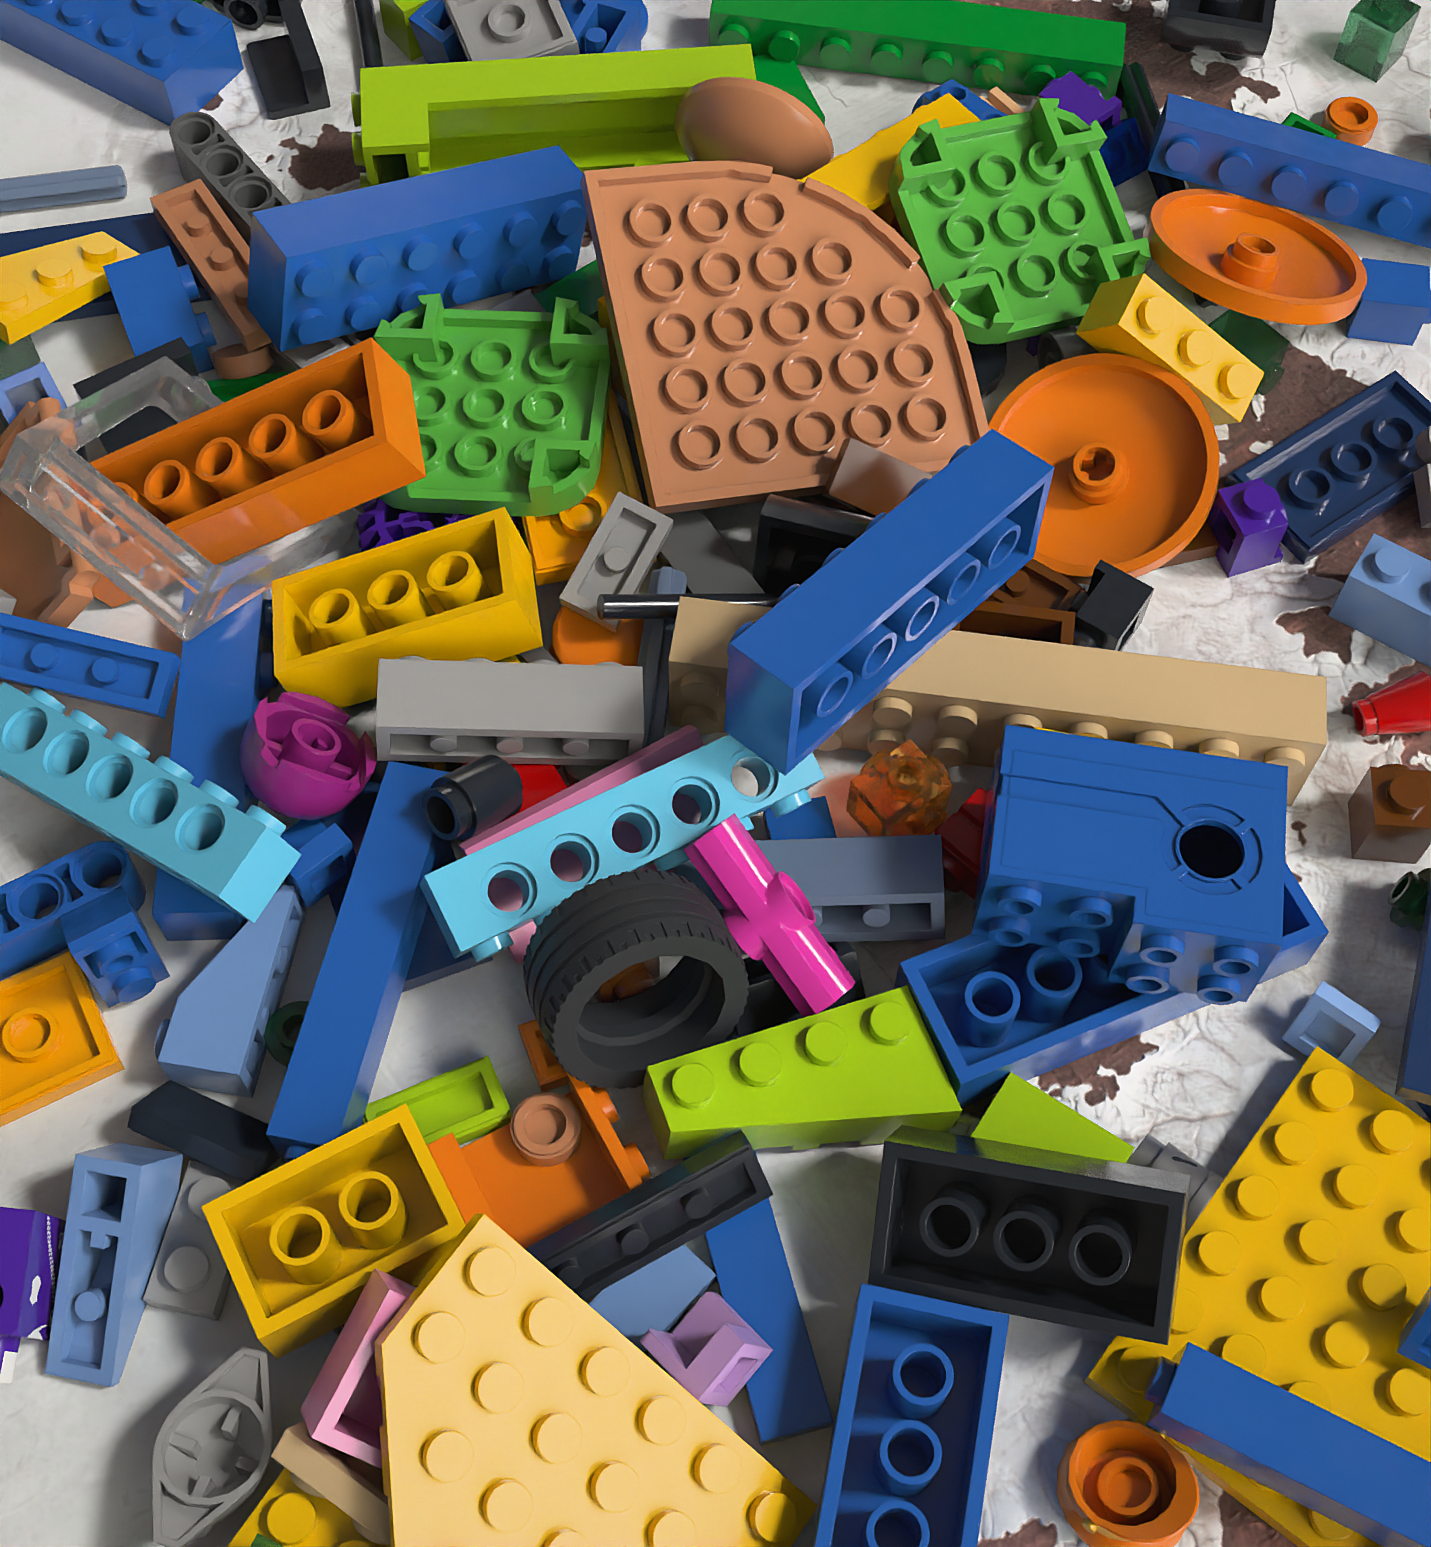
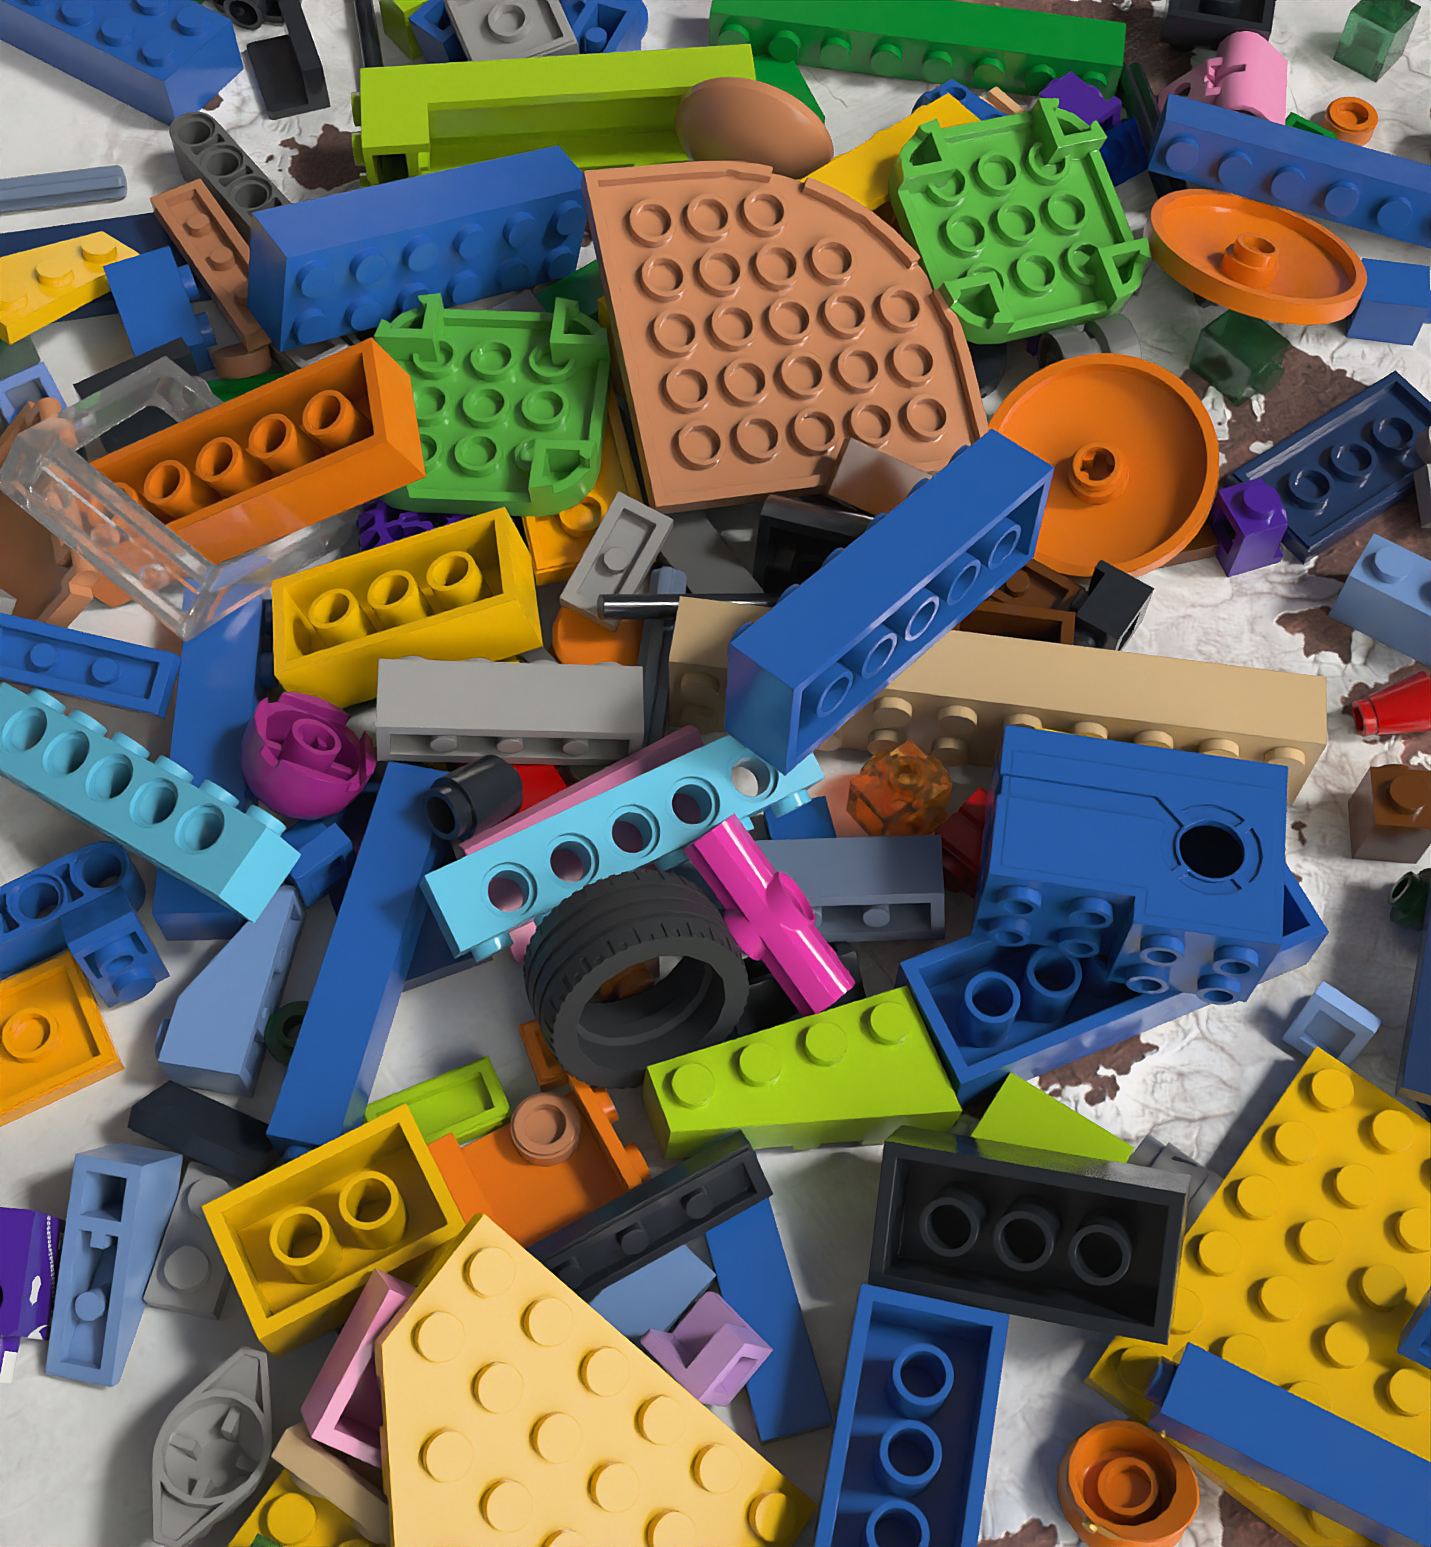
(1148, 323): yellow brick -> none
(1243, 77): none -> bright pink piece

